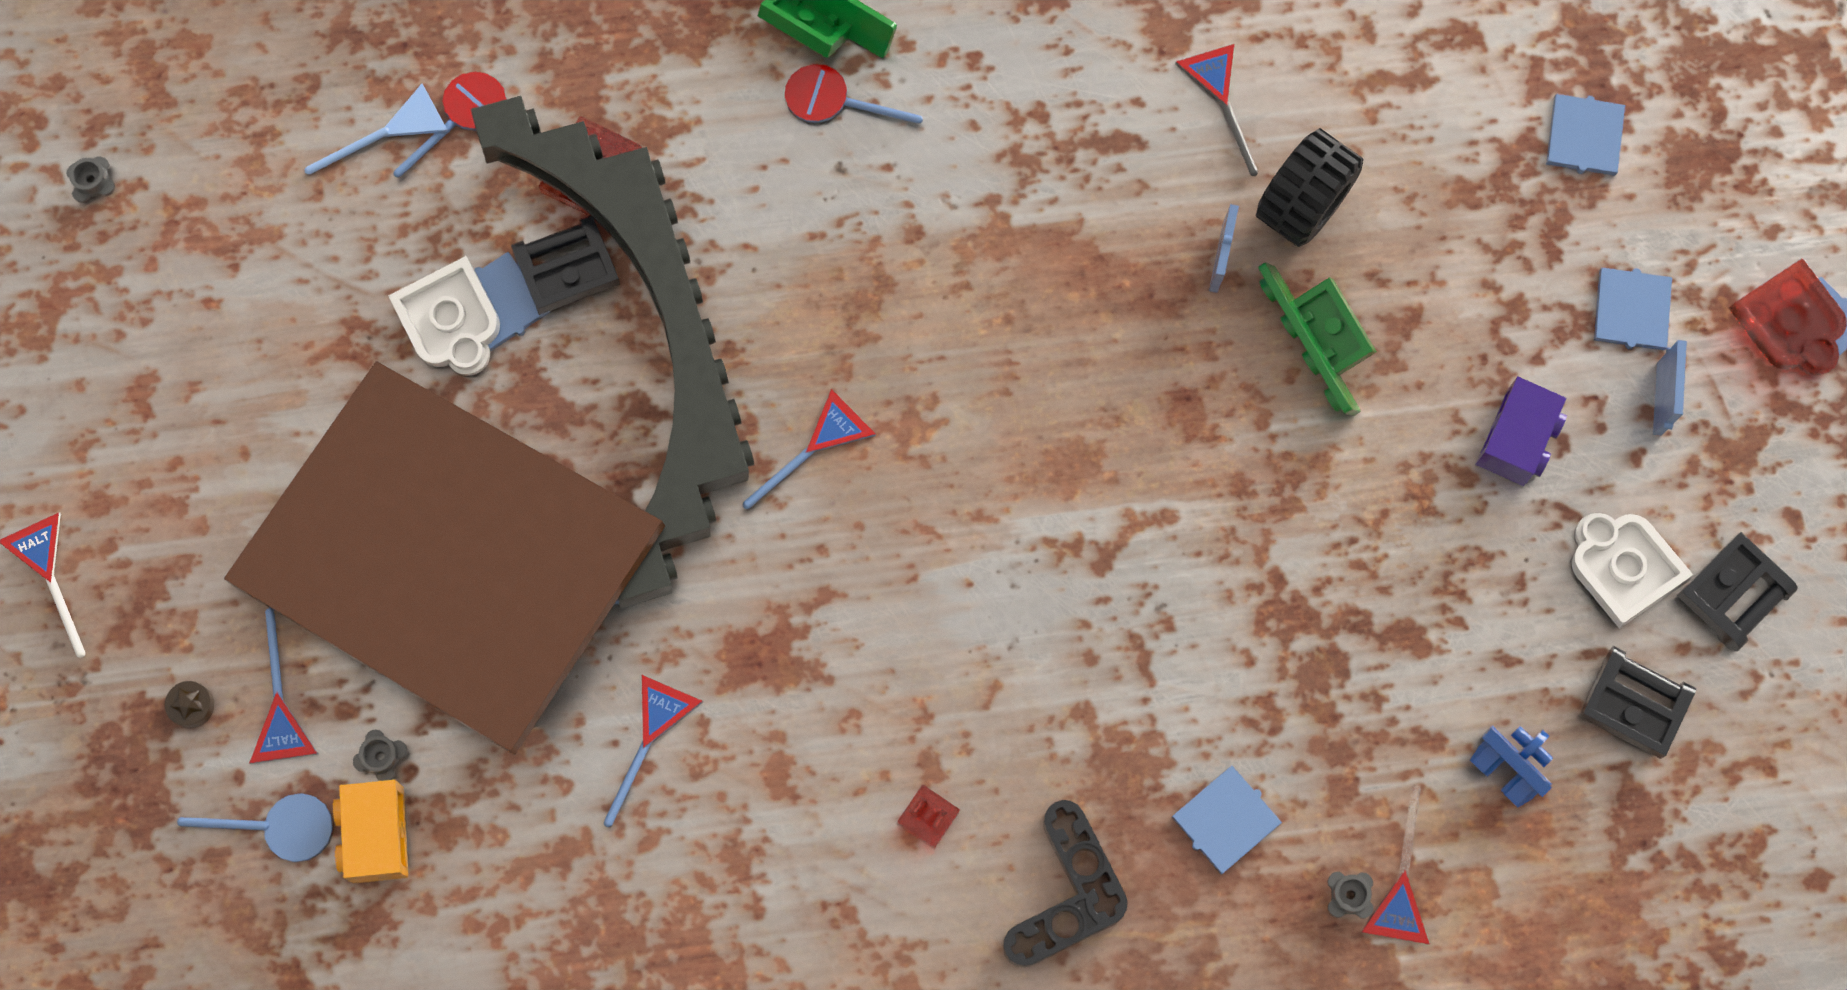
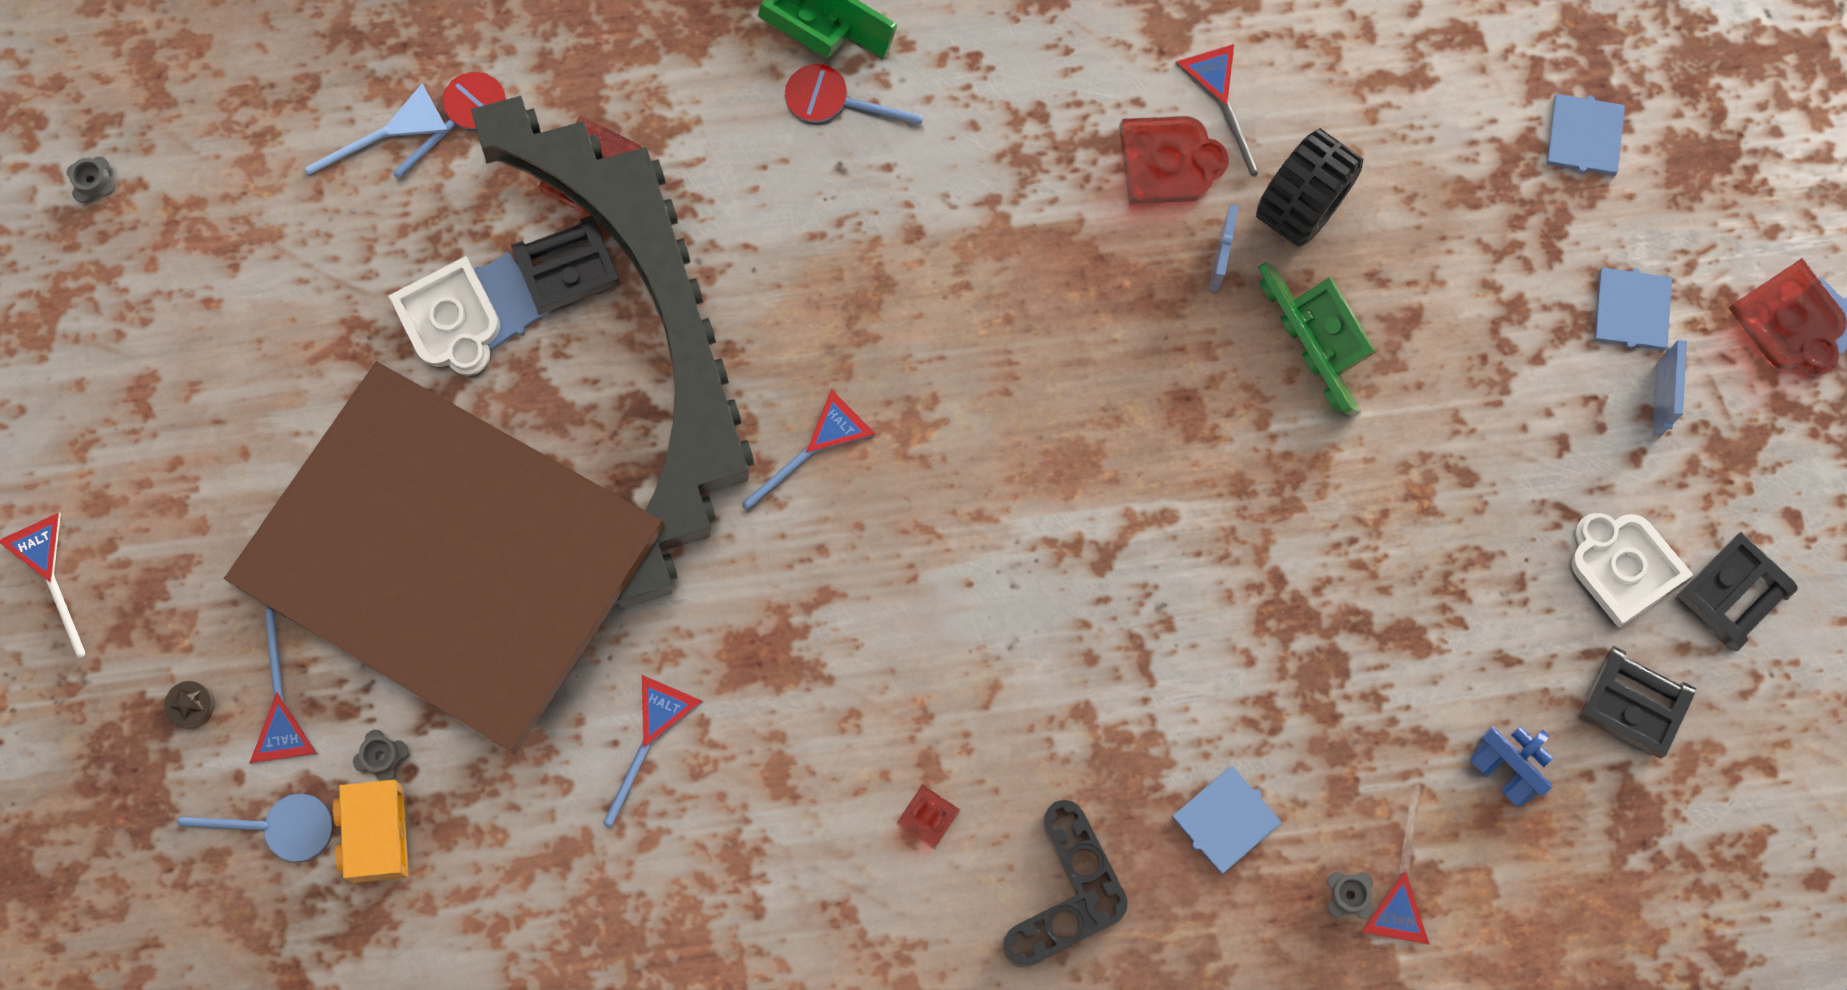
(1169, 159): none -> clear red plate
(1522, 431): dark purple brick -> none

